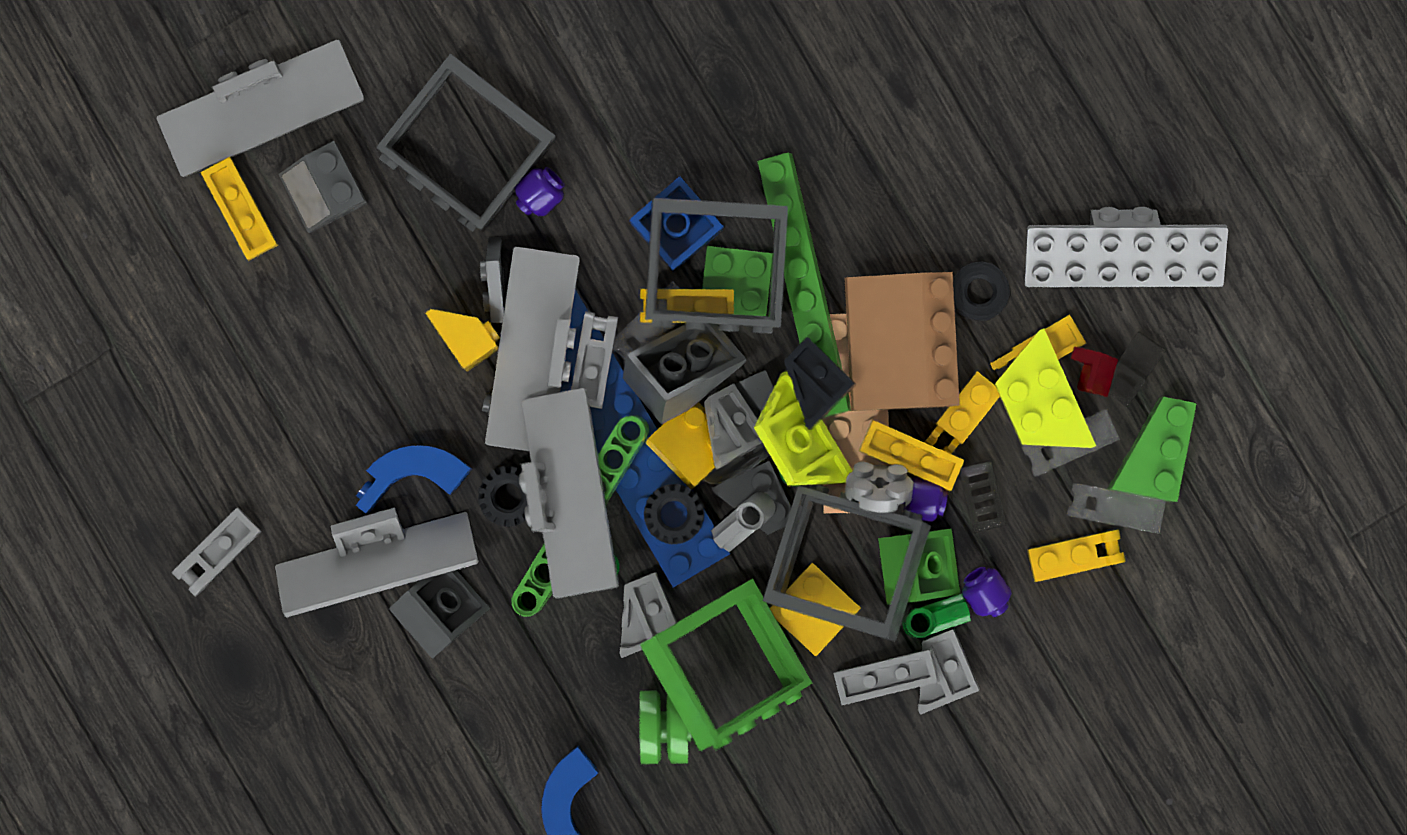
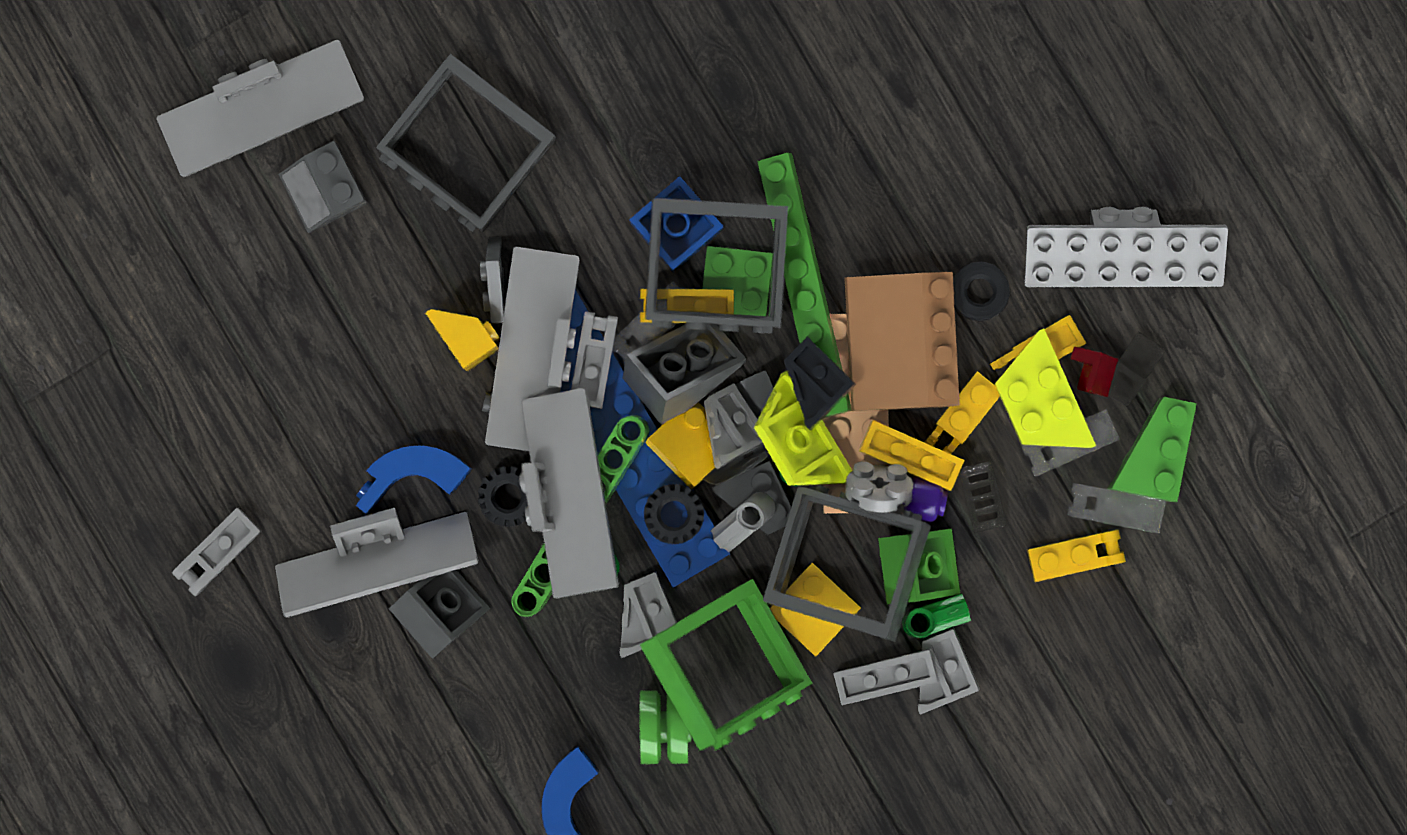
(239, 208): yellow plate -> none
(539, 192): dark purple head -> none
(986, 592): dark purple head -> none

